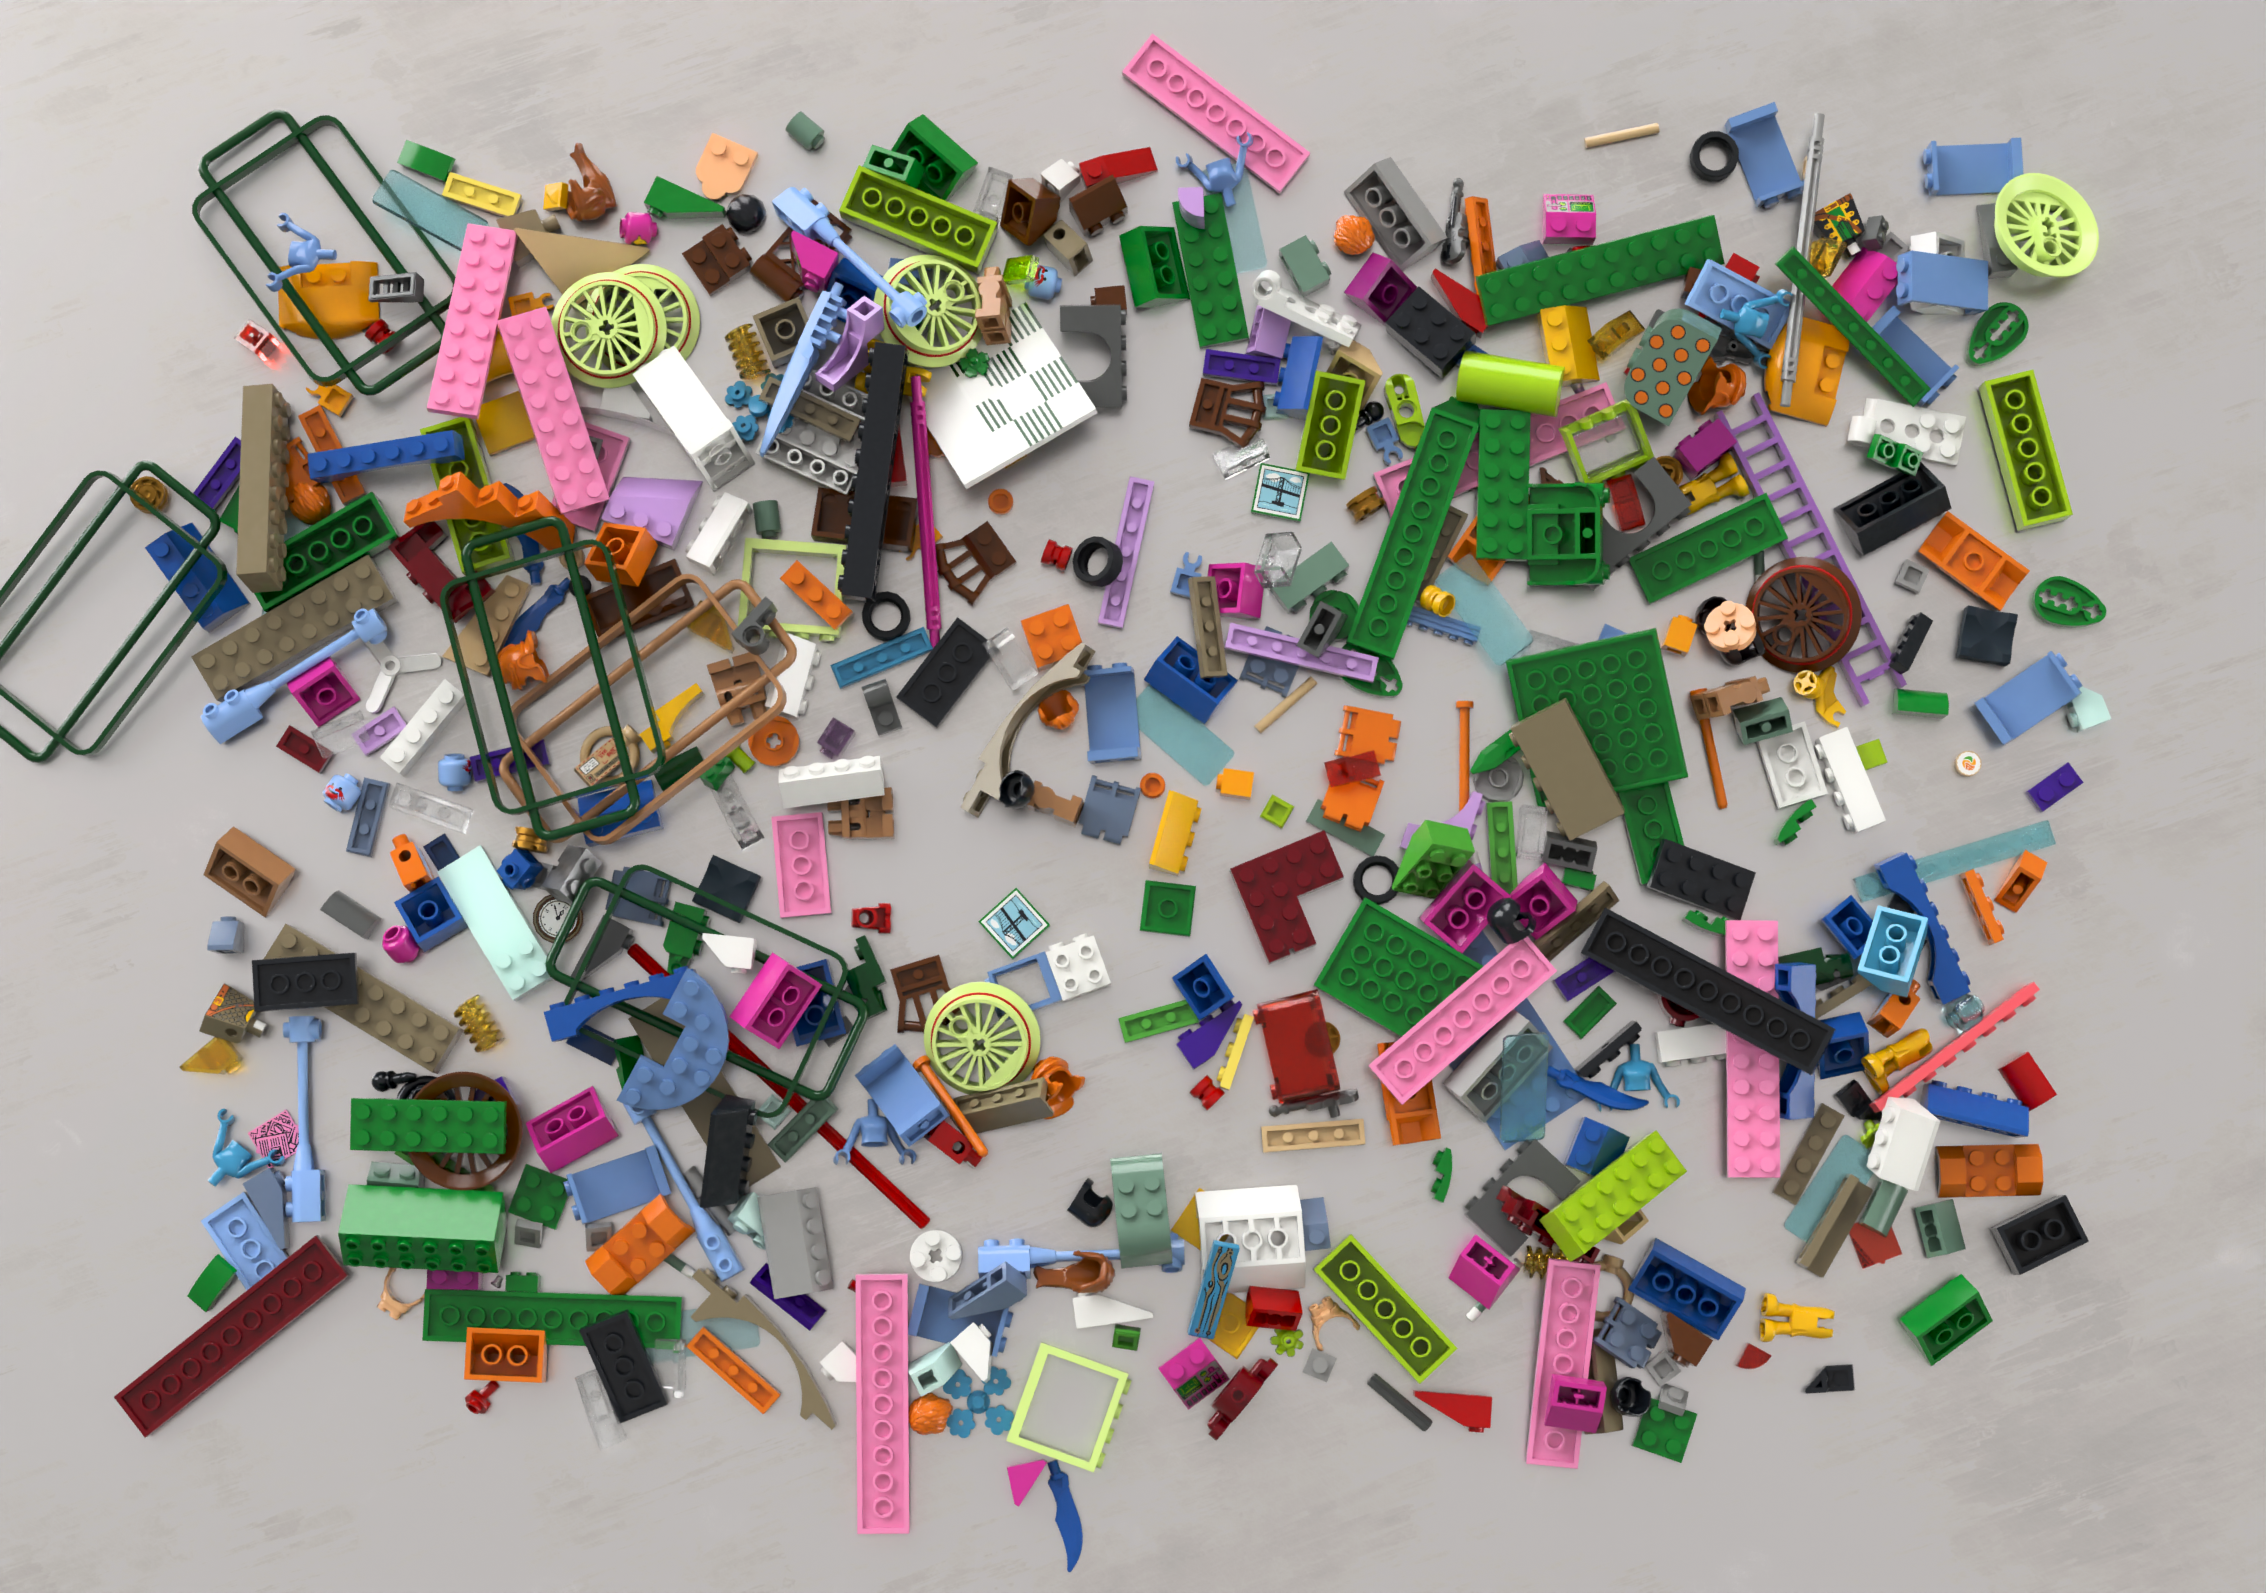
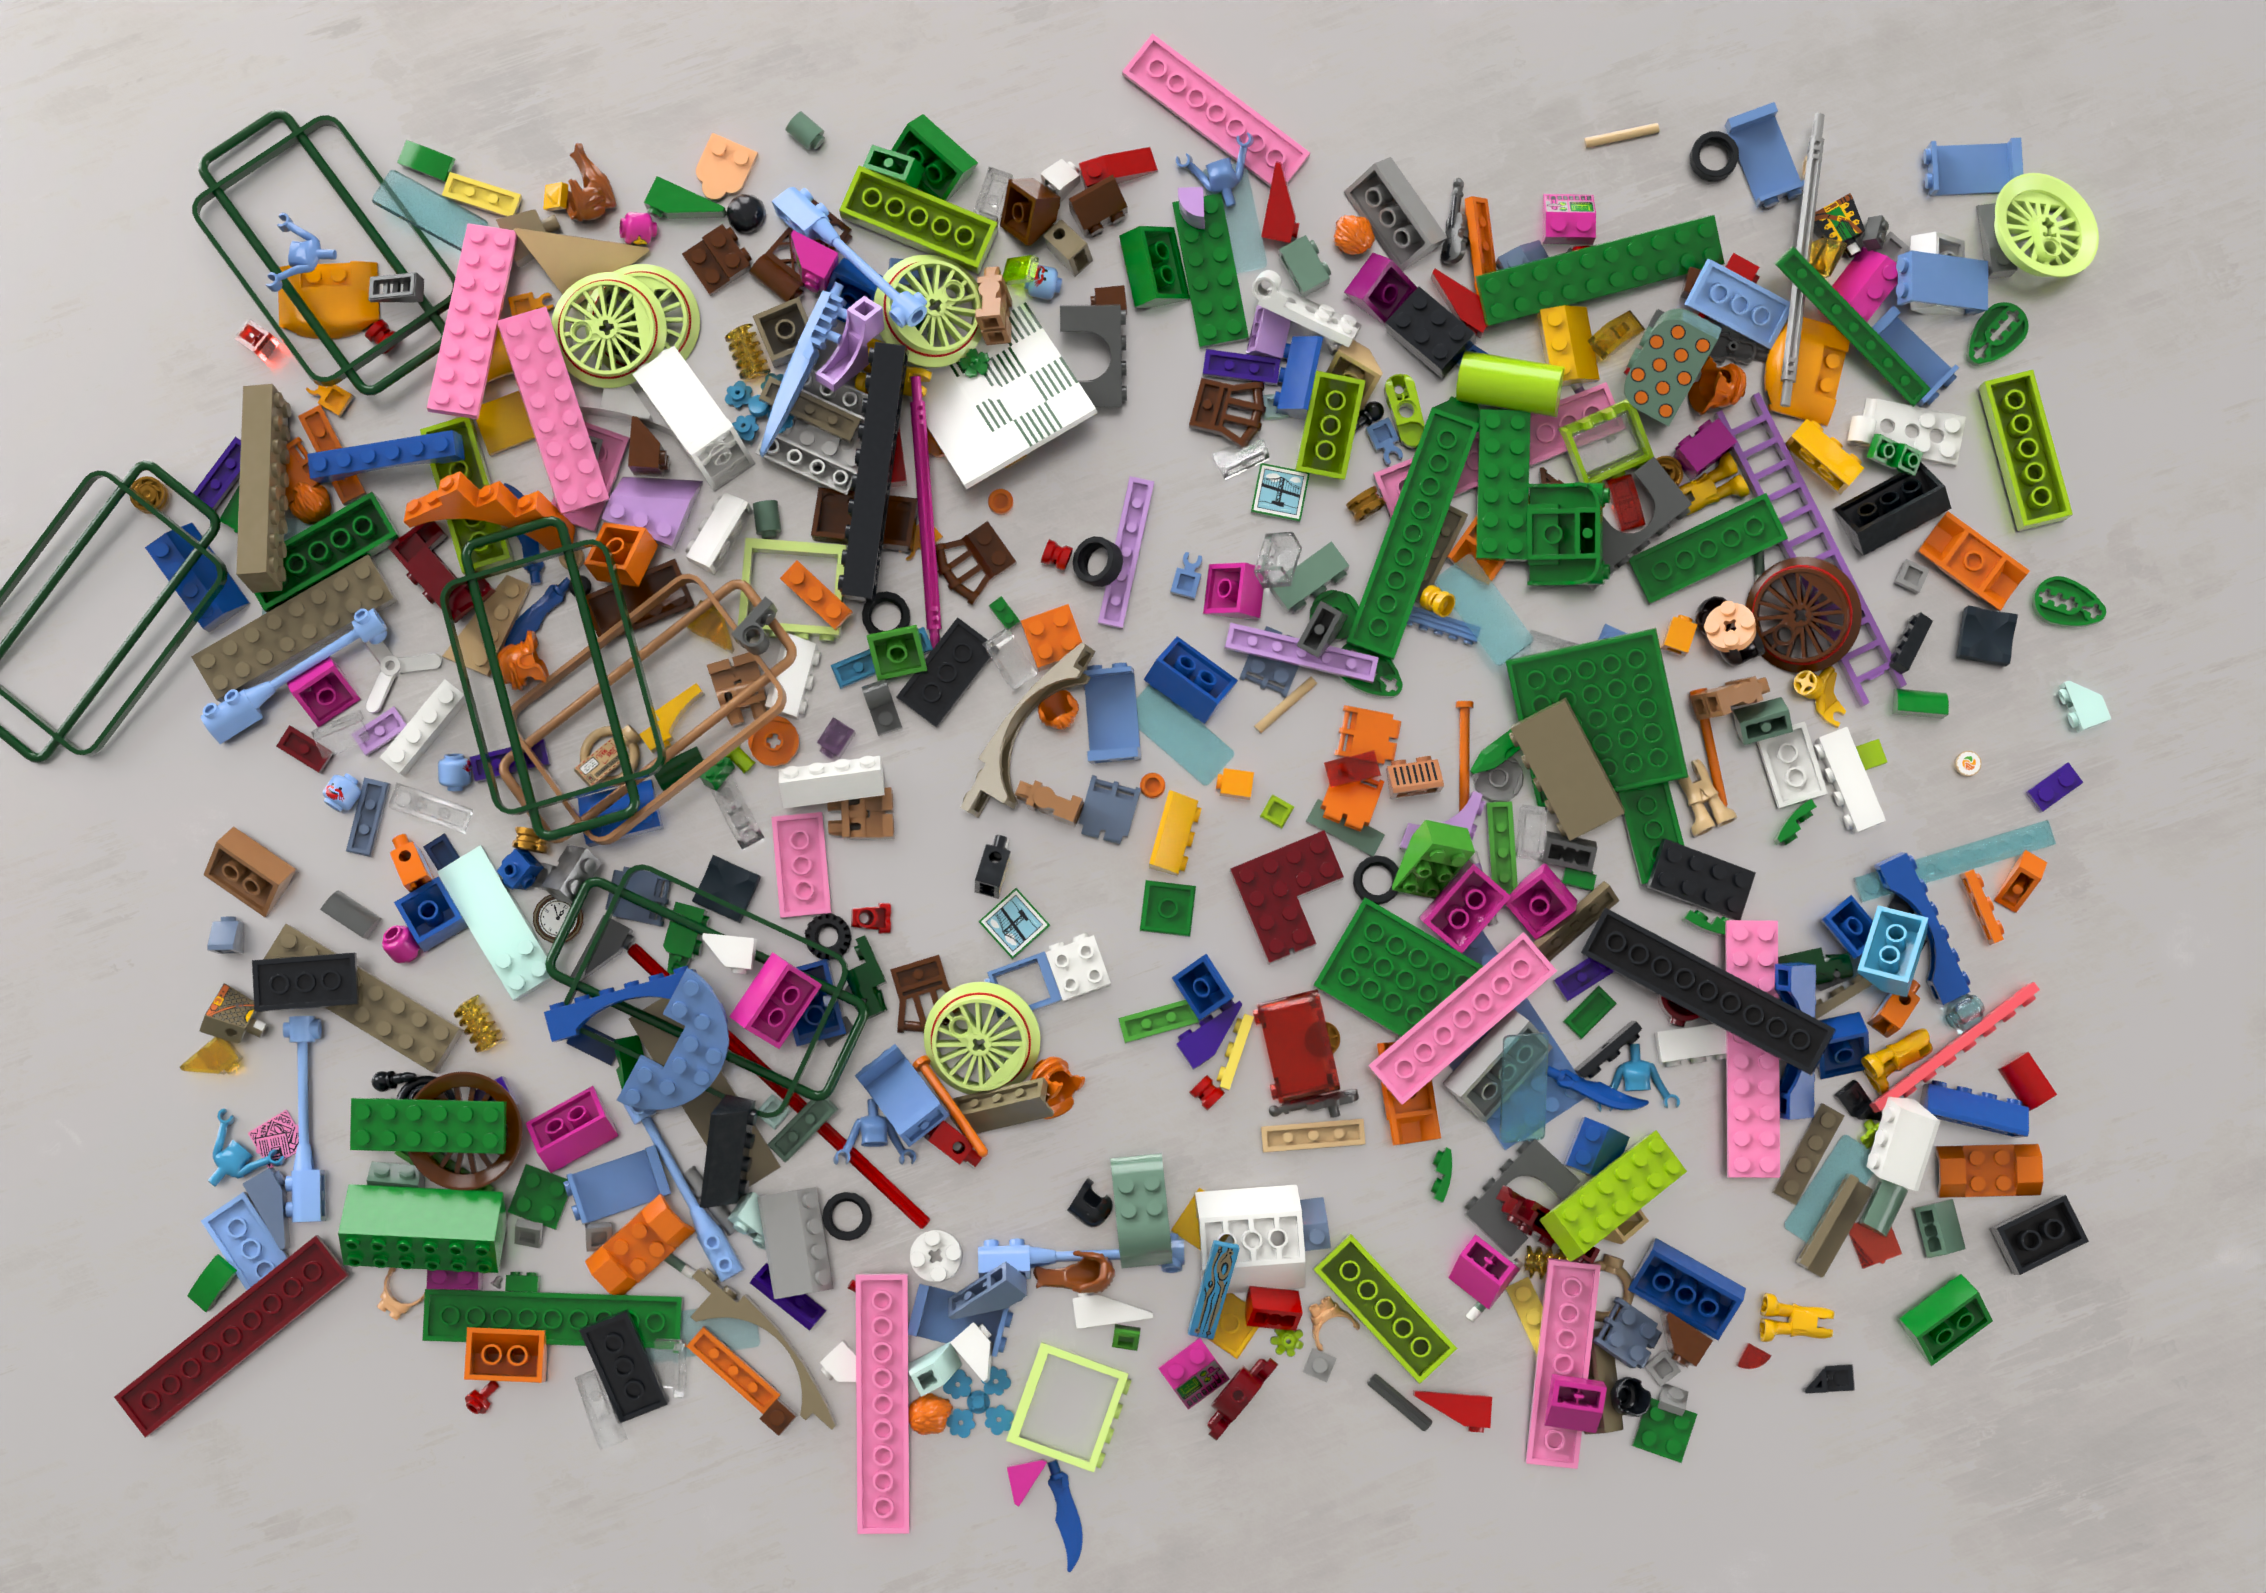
(646, 452): none -> reddish brown slope
(778, 1416): none -> reddish brown brick
(832, 921): none -> black tyre
(866, 1216): none -> black tyre
(897, 652): none -> bright green slope
(992, 875): none -> black torso
(1004, 613): none -> green piece
(1016, 789): black hair -> none
(1207, 627): dark tan plate -> none
(1280, 213): none -> red slope
(1414, 778): none -> nougat slope
(1503, 915): black helmet -> none
(1527, 1308): none -> light yellow plate
(1700, 793): none -> tan piece
(1753, 323): dark azure piece -> none
(1824, 456): none -> yellow slope
(2029, 697): medium blue panel -> none

